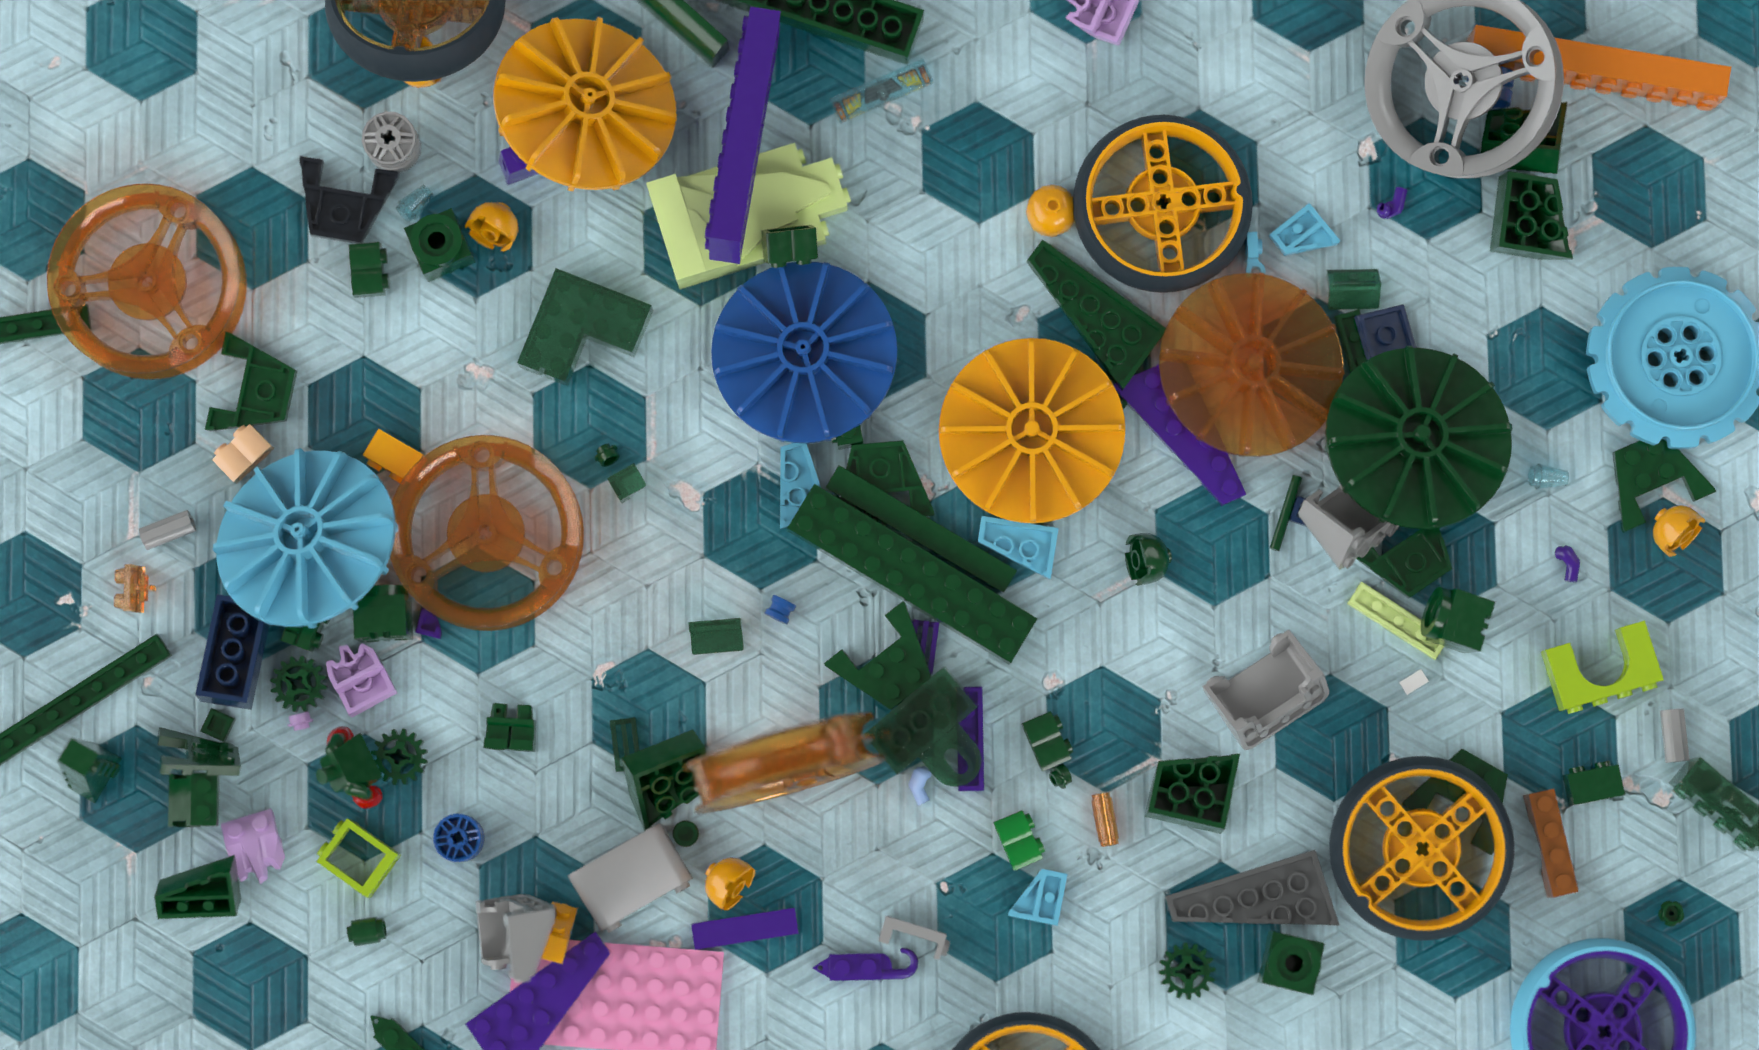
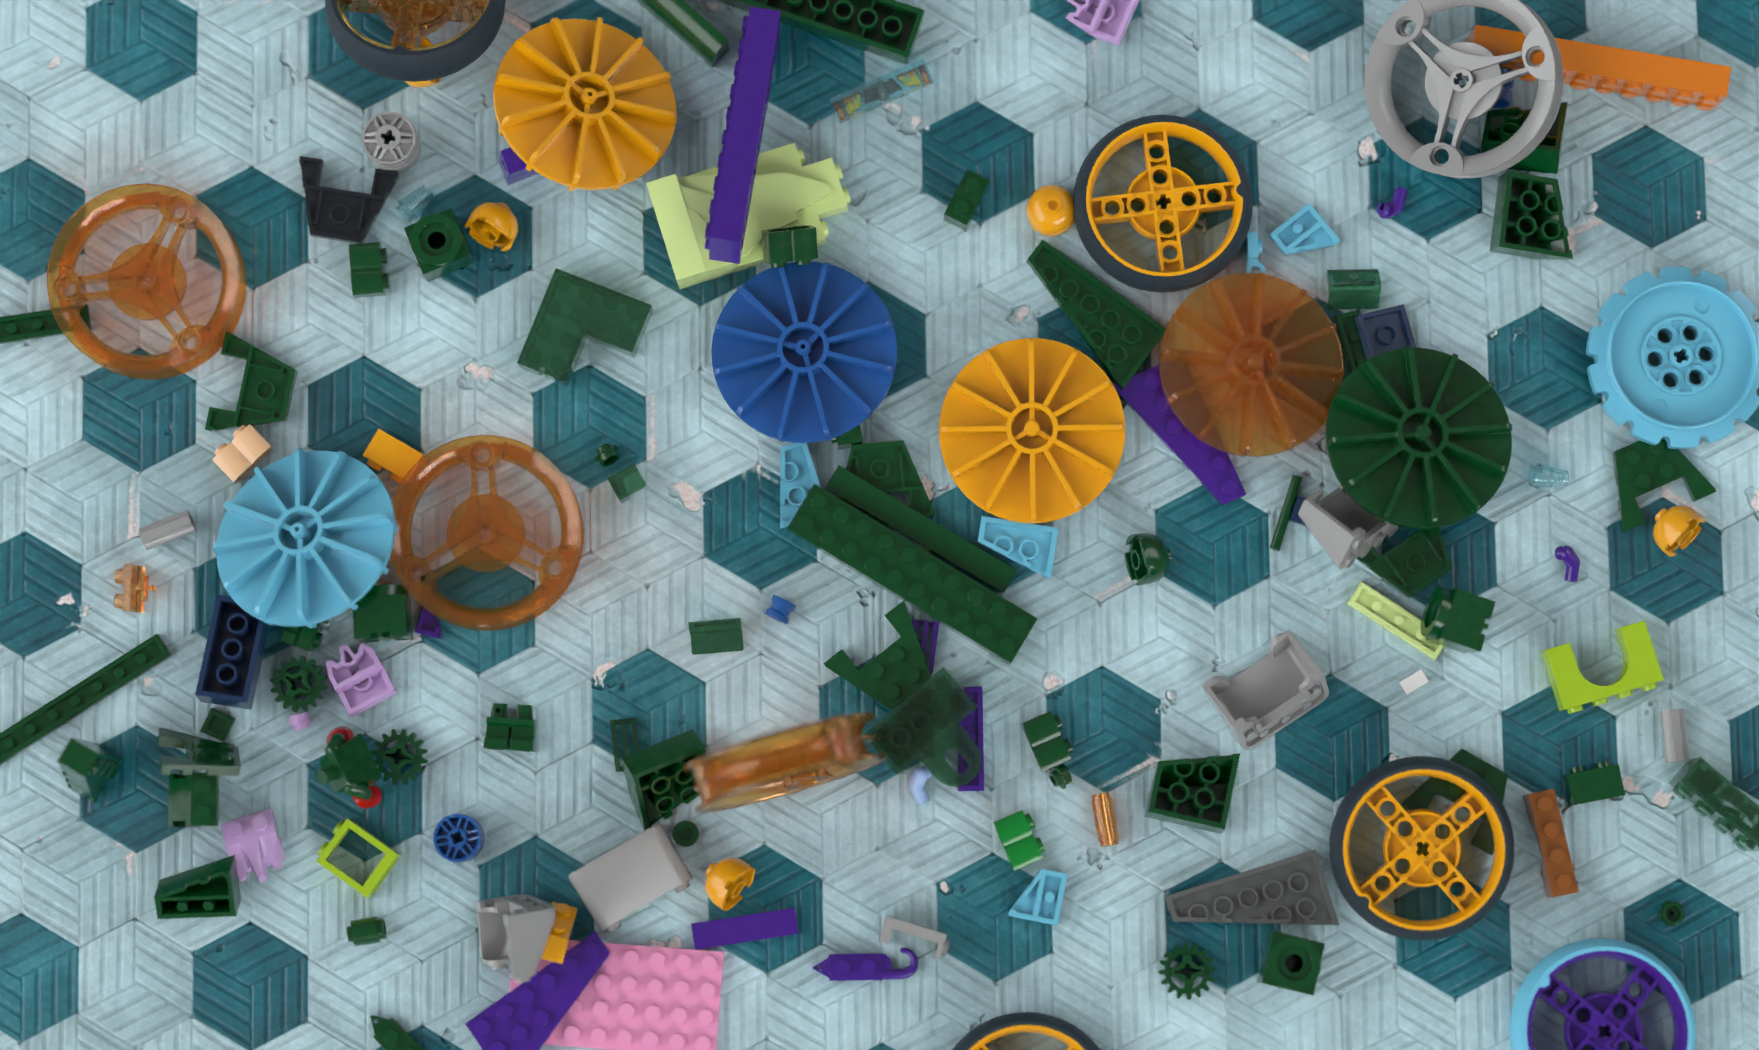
(966, 200): none -> dark green brick

